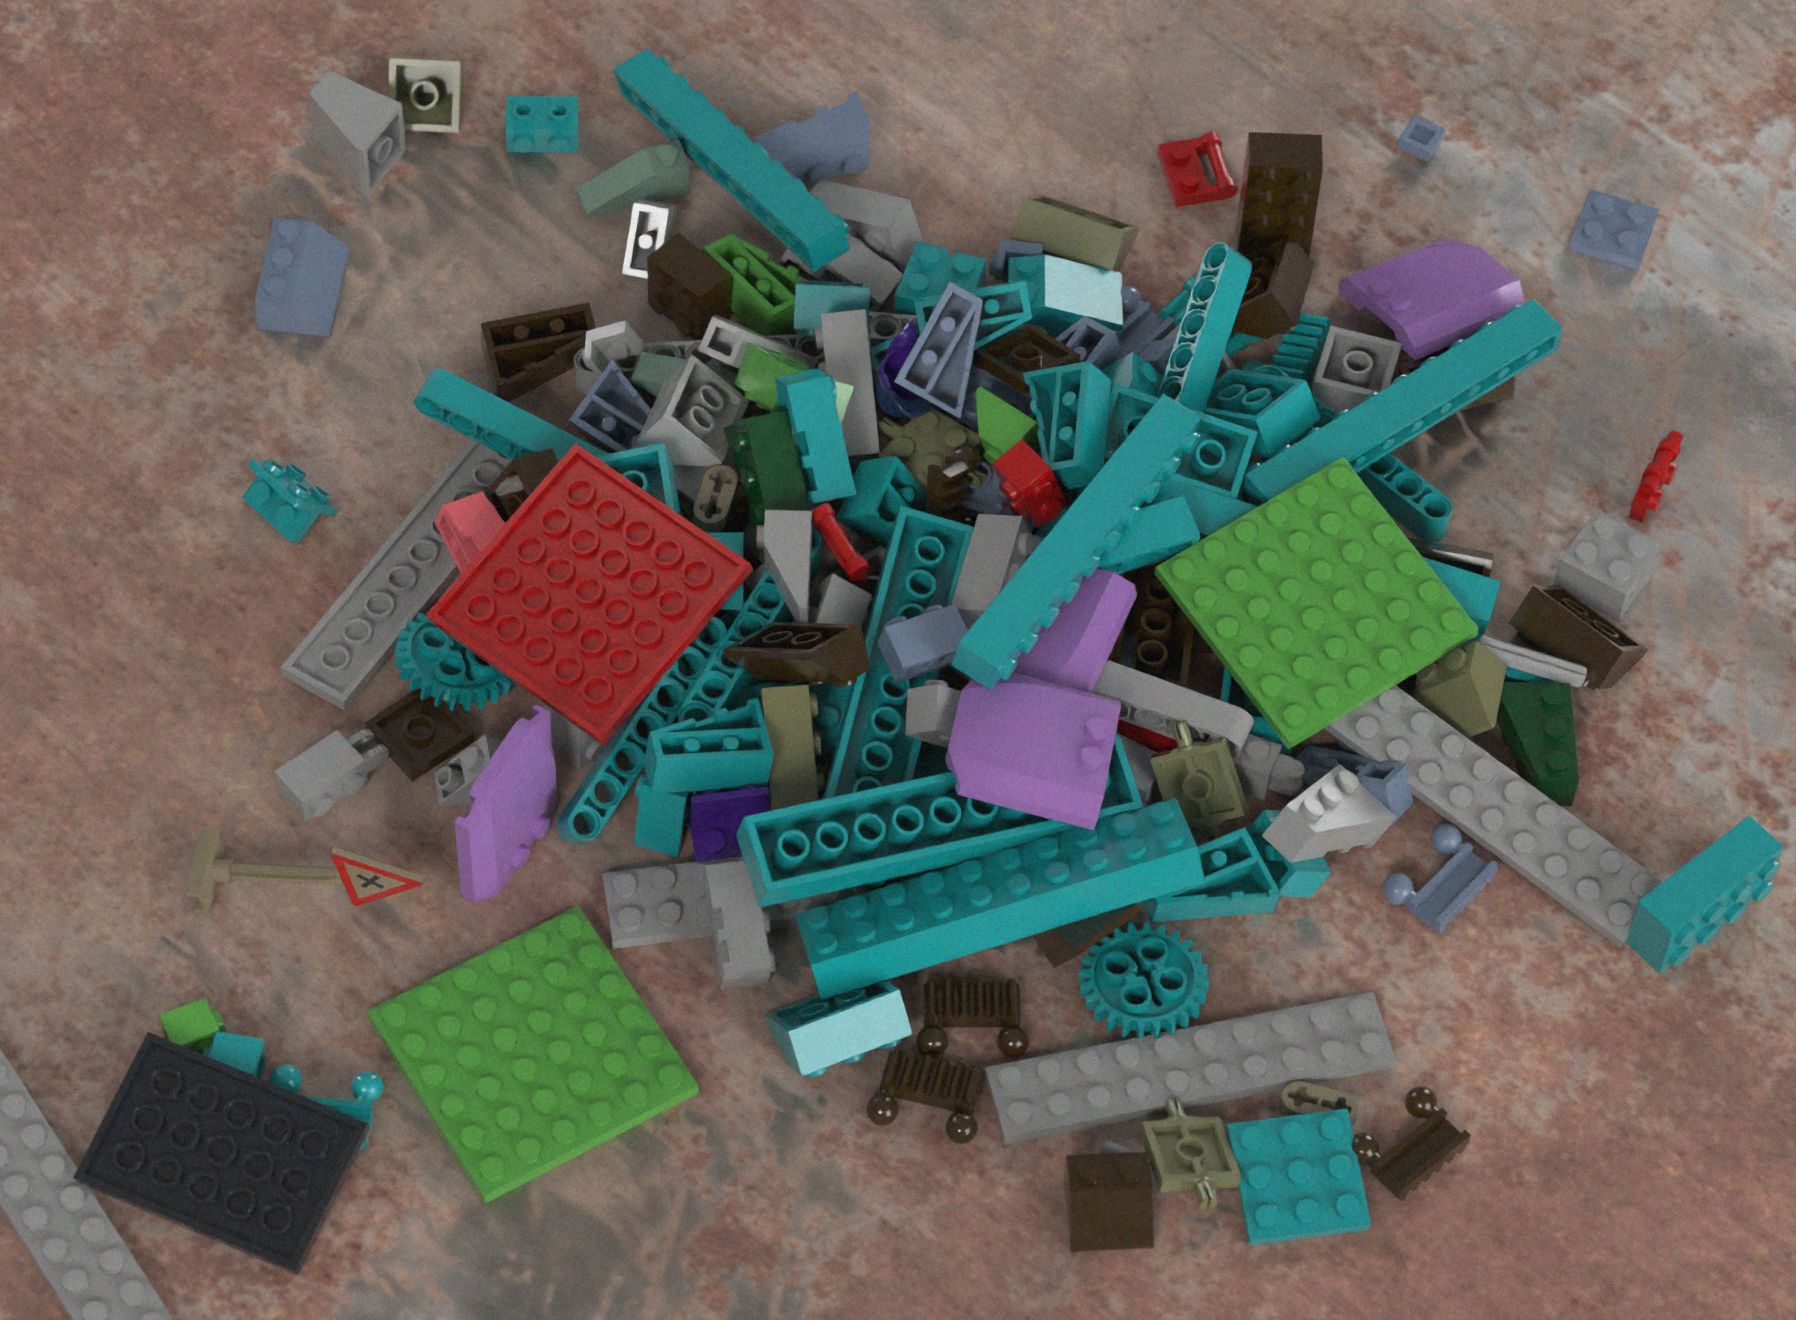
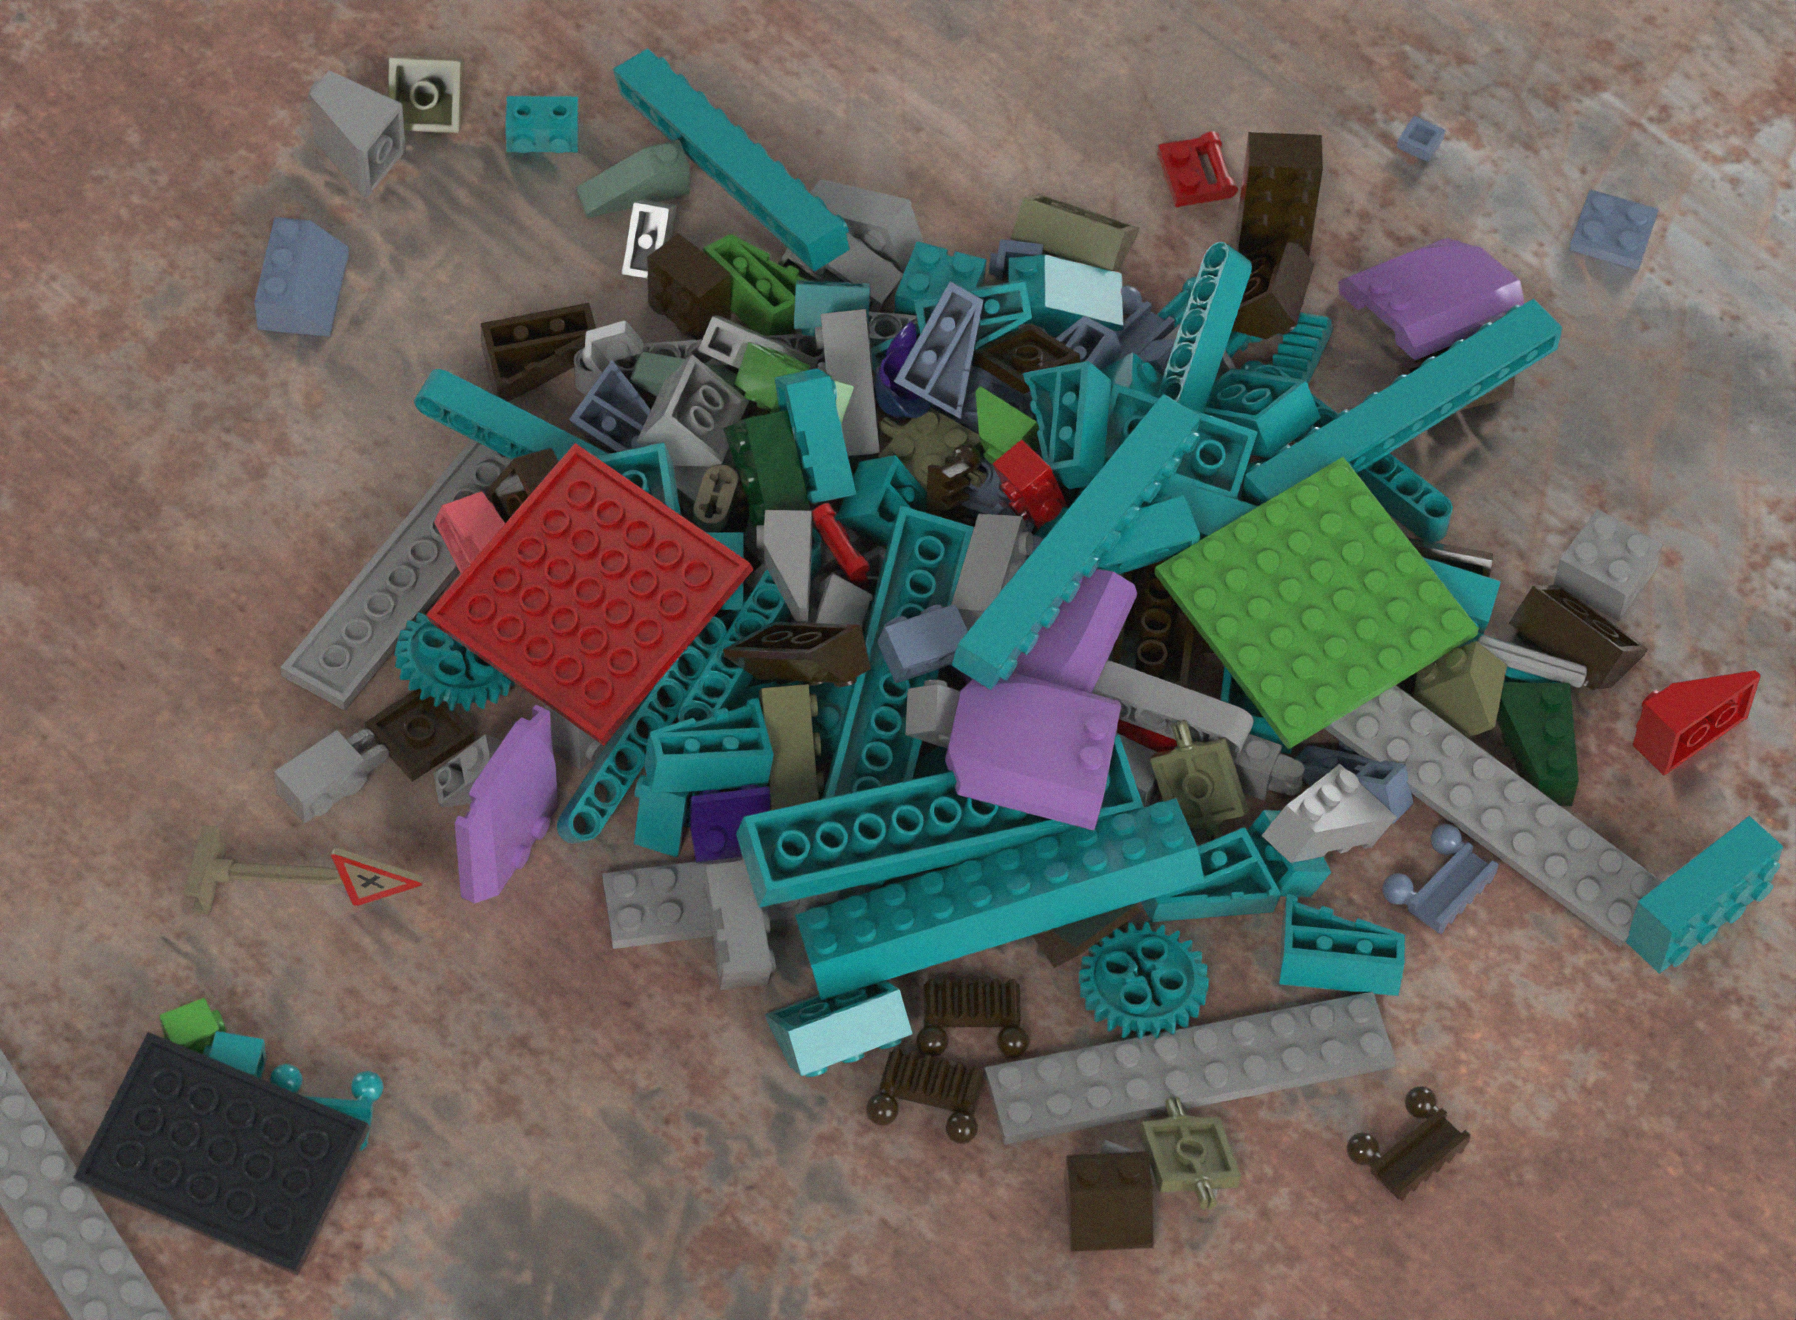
(286, 498): teal bracket -> none
(532, 1053): bright green plate -> none
(824, 145): sand blue wedge -> none
(1298, 1177): teal plate -> none
(1315, 1100): dark tan beam -> none
(1338, 953): none -> teal wedge
(1354, 368): light grey brick -> none
(1656, 474): red plate -> none
(1692, 716): none -> red slope

